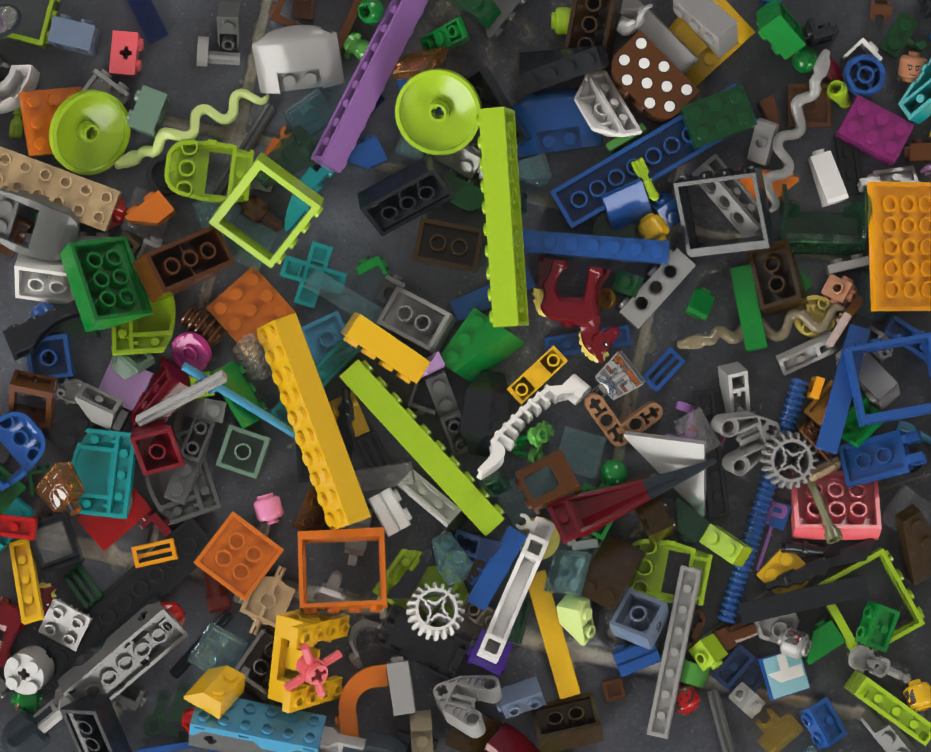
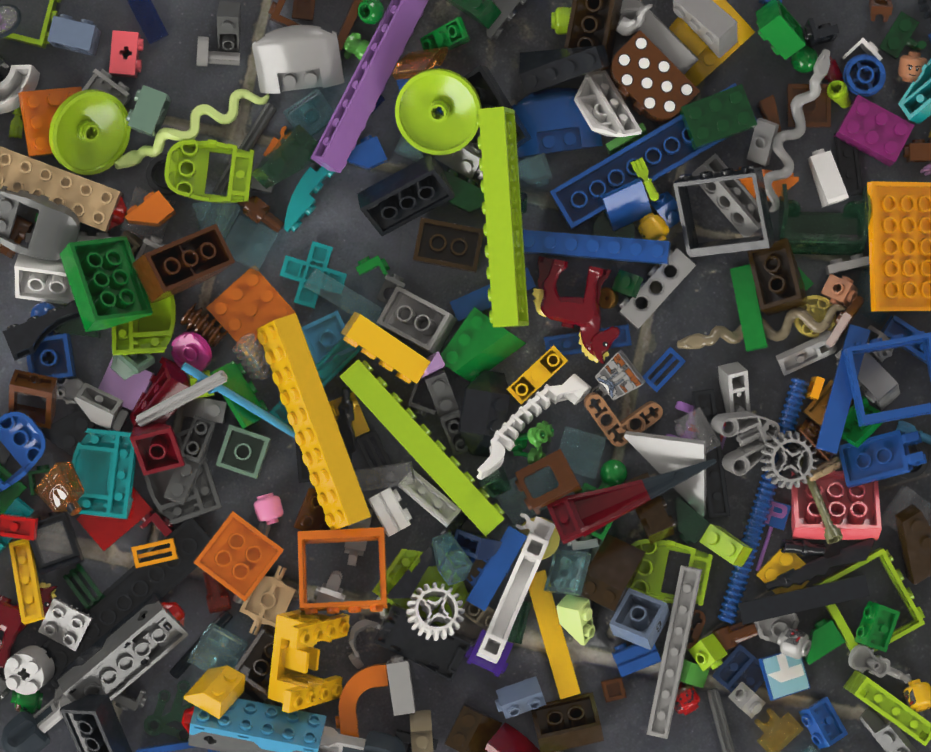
(289, 182): lime window -> none
(312, 670): coral bar -> none
(458, 697): light grey connector -> none
(700, 303): green slope -> none
(898, 174): light grey hinge -> none

